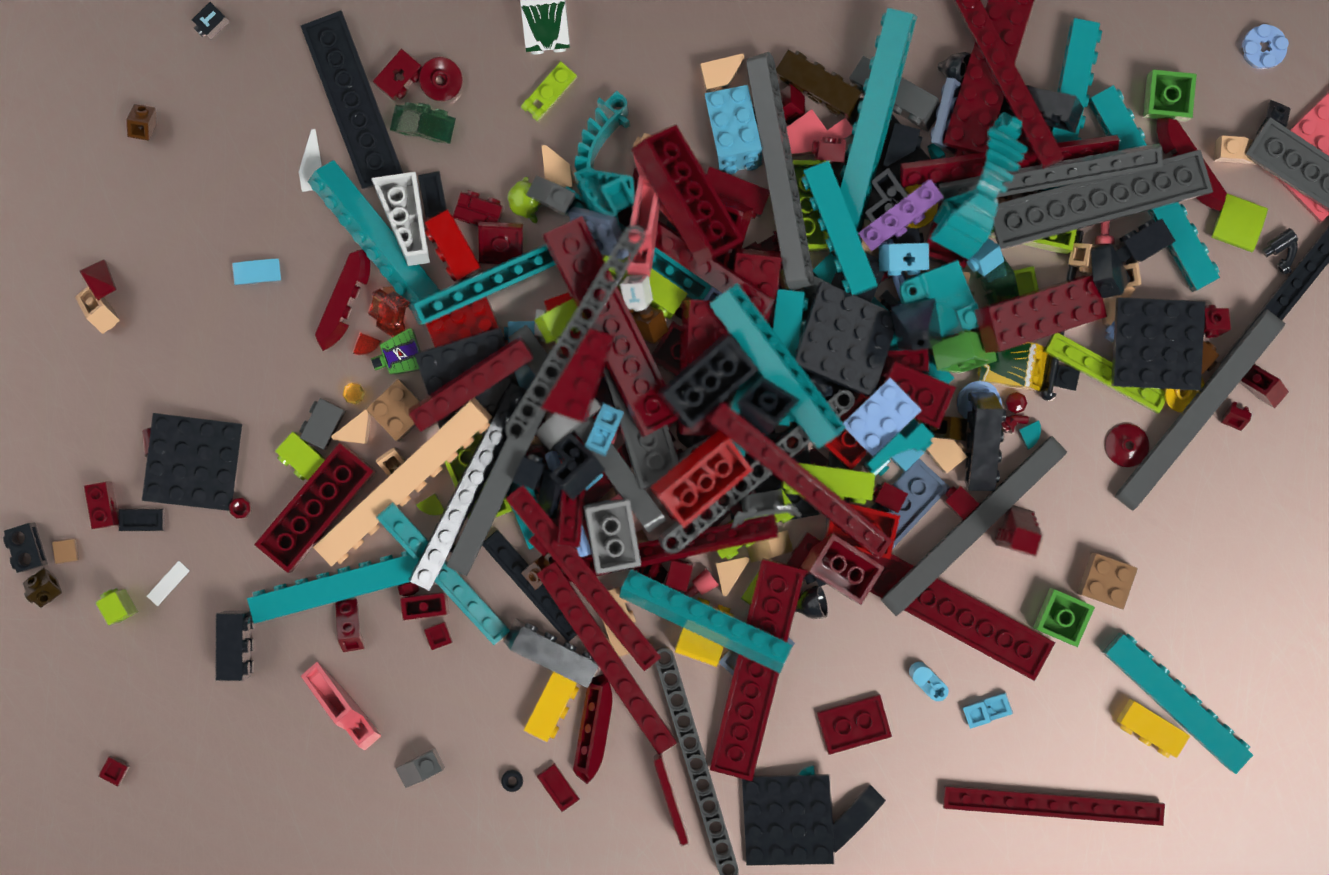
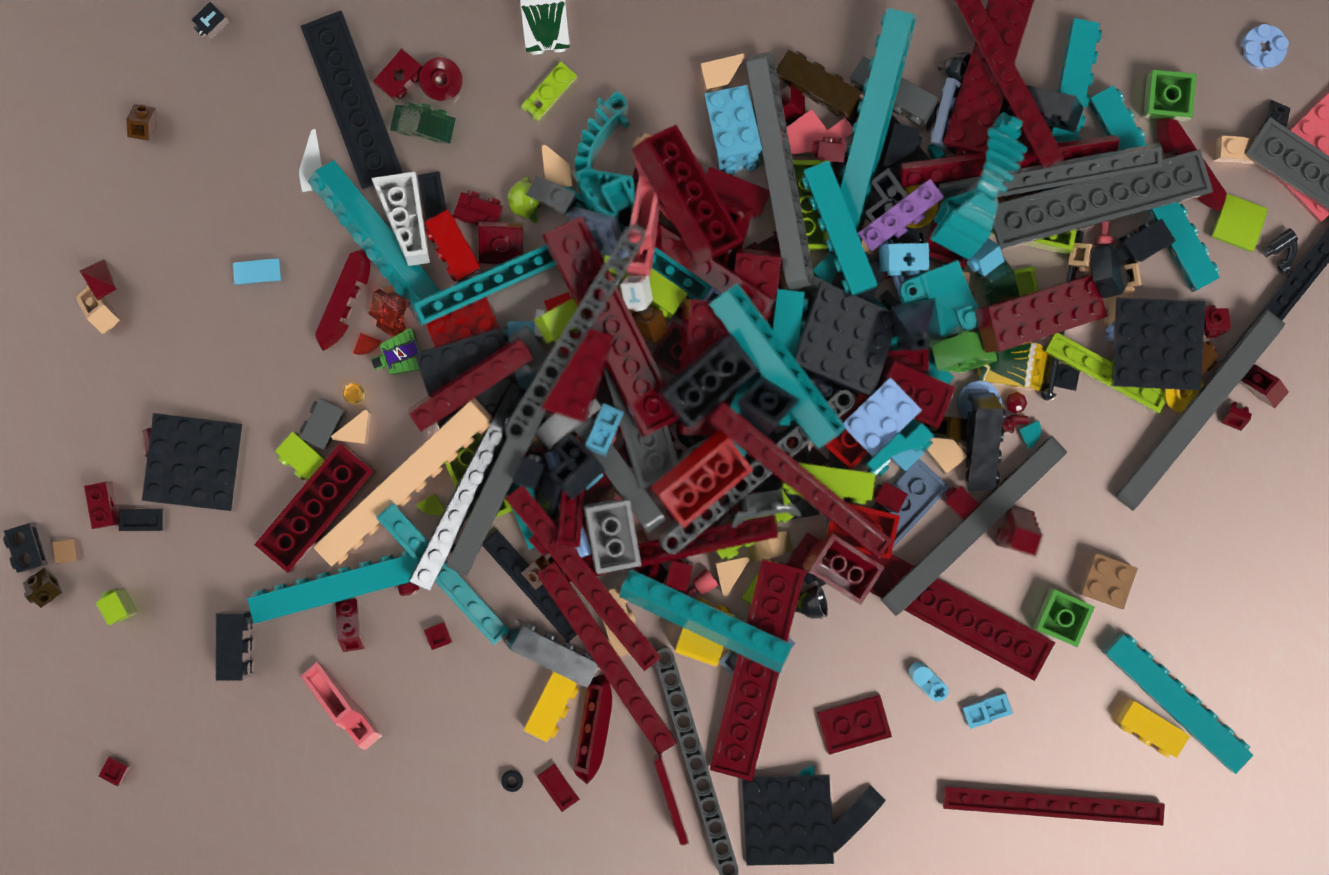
(168, 583): white sticker -> none
(240, 508): dark red tile -> none
(391, 461): light nougat slope -> none
(392, 410): medium nougat brick -> none
(420, 768): dark grey slope -> none
(424, 605): dark red brick -> none
(1116, 443): dark red dish -> none

